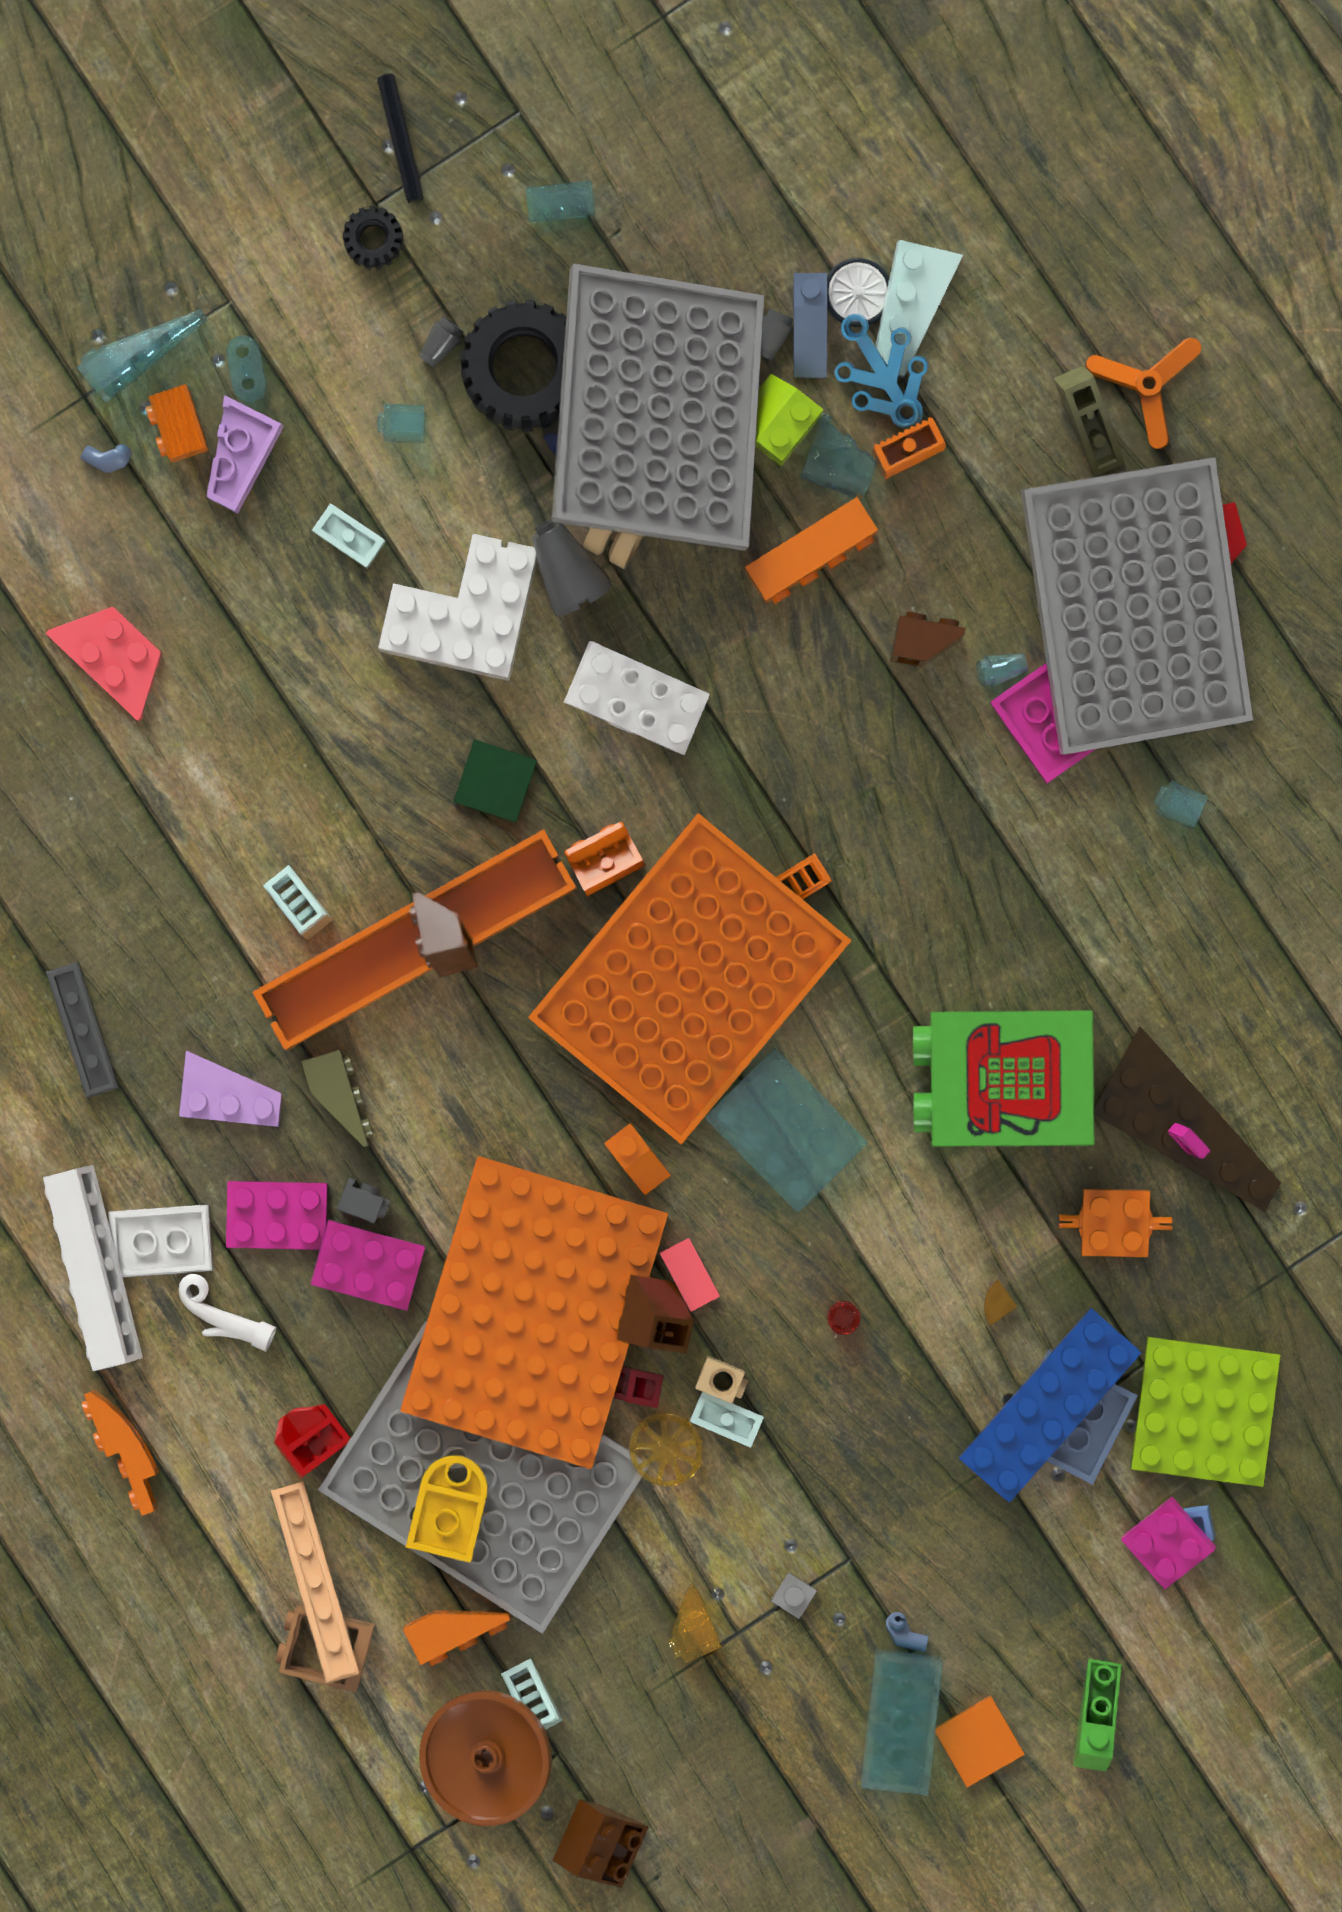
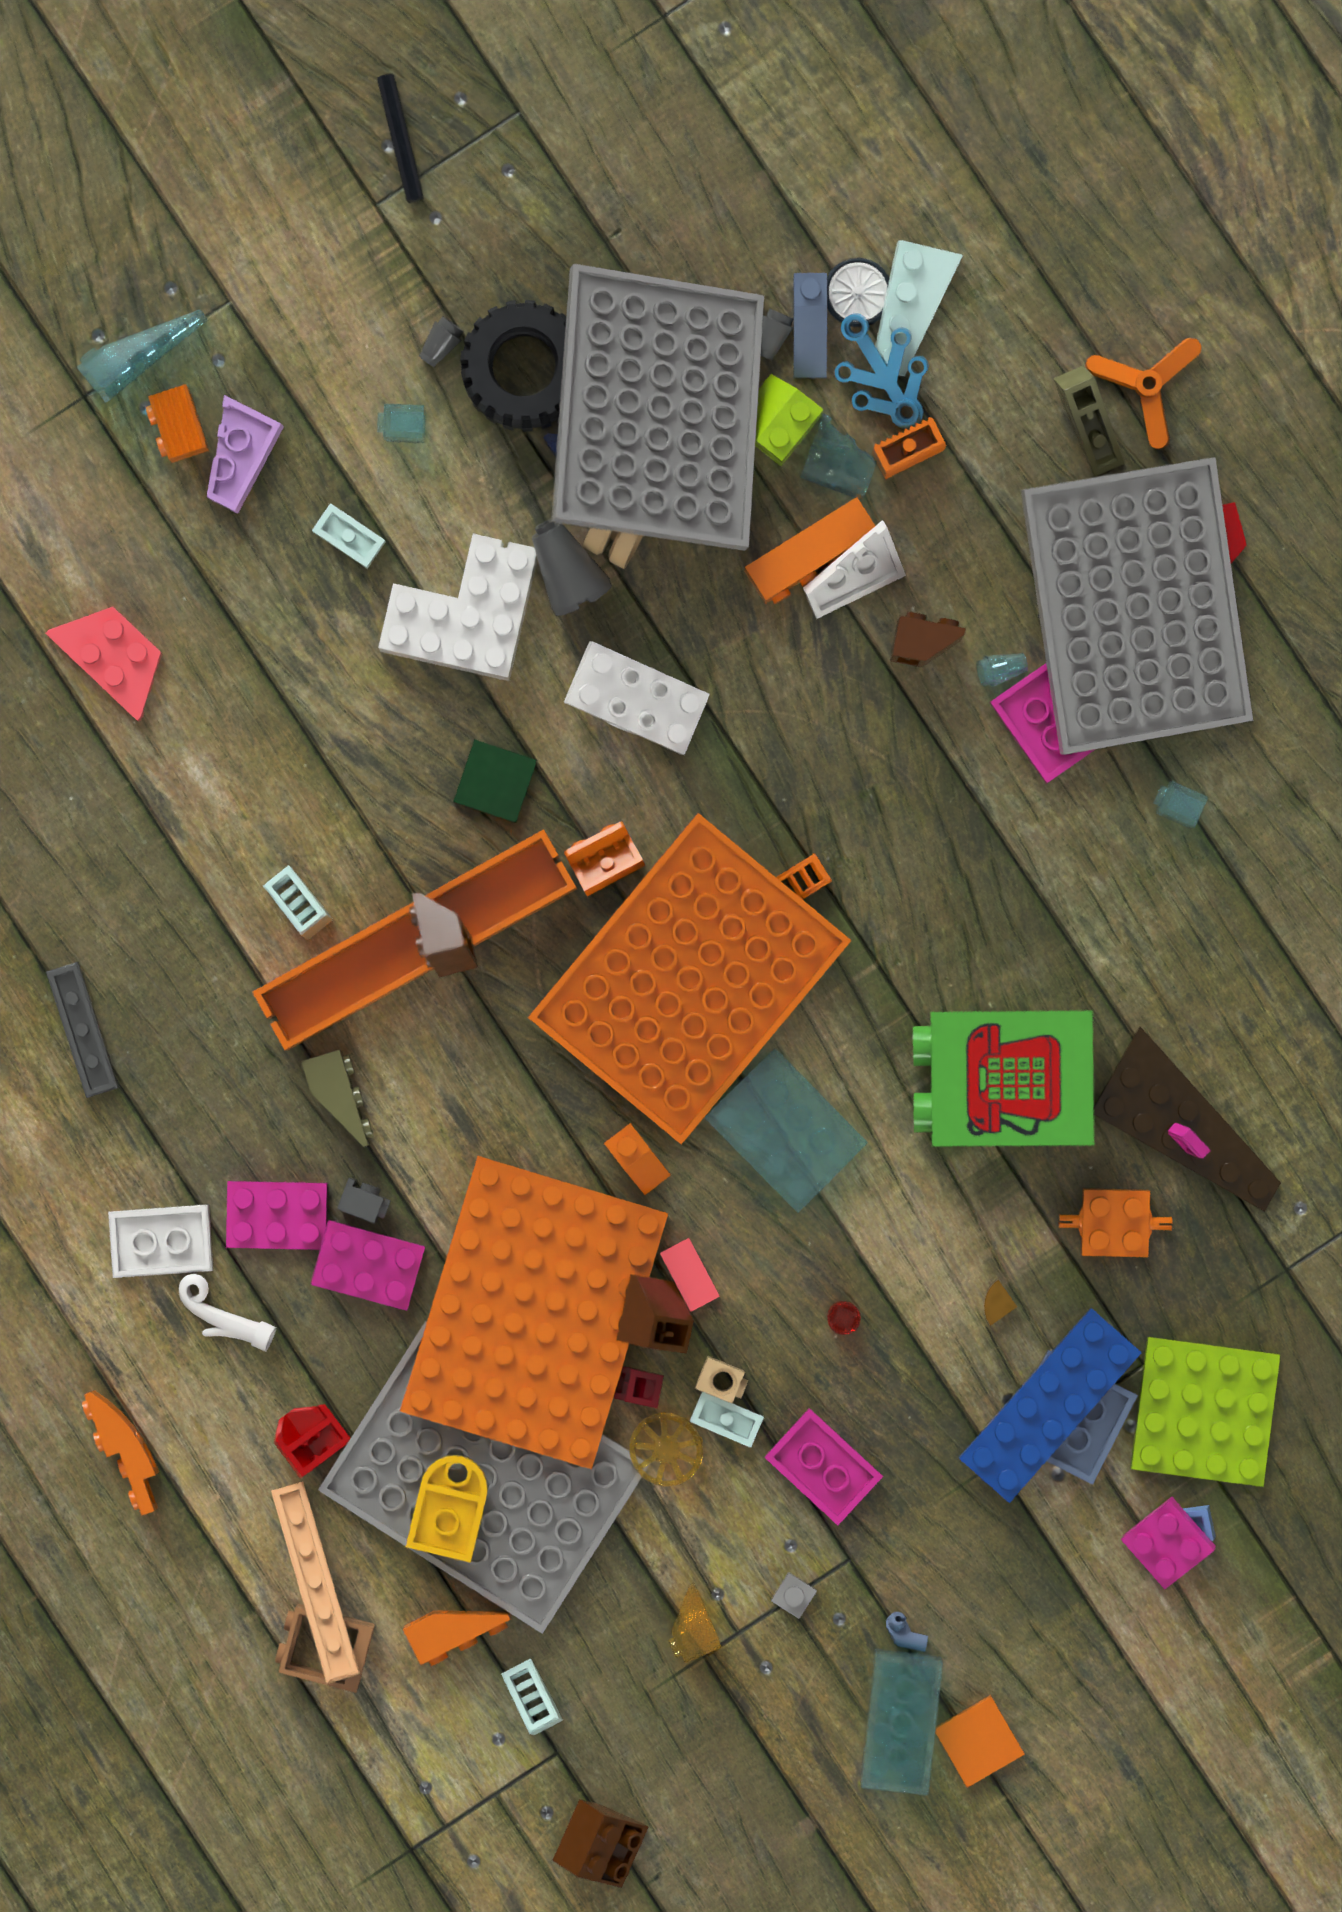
(92, 1268): white brick -> none
(108, 461): sand blue arm -> none
(223, 1095): lavender wing -> none
(246, 368): clear light blue plate -> none
(367, 218): black tyre -> none
(485, 1758): dark orange dish -> none
(560, 201): clear light blue plate -> none
(823, 1466): none -> dark pink plate
(857, 572): none -> white wing
(1097, 1716): bright green slope -> none

